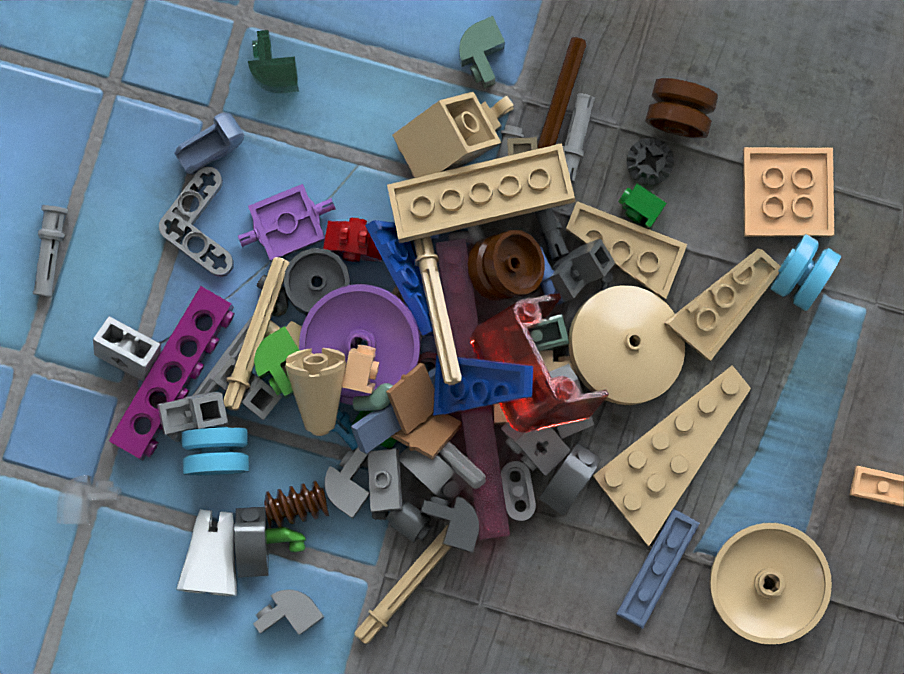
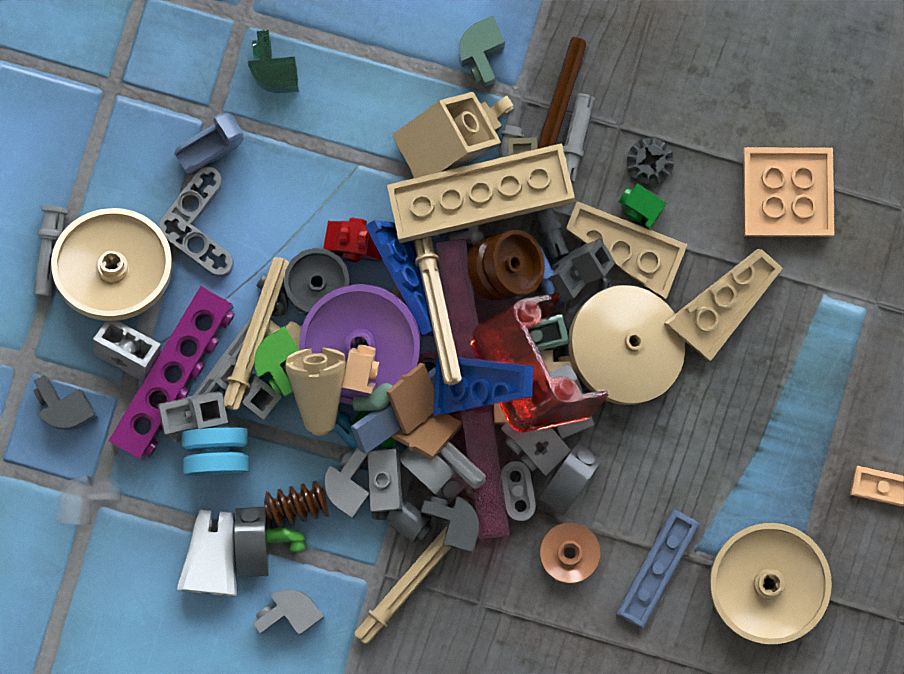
(63, 413): none -> dark grey brick
(111, 264): none -> tan dish
(286, 222): medium lavender plate -> none
(586, 552): none -> nougat dish
(660, 465): tan wing -> none
(681, 108): reddish brown wheel -> none
(802, 270): medium azure wheel -> none

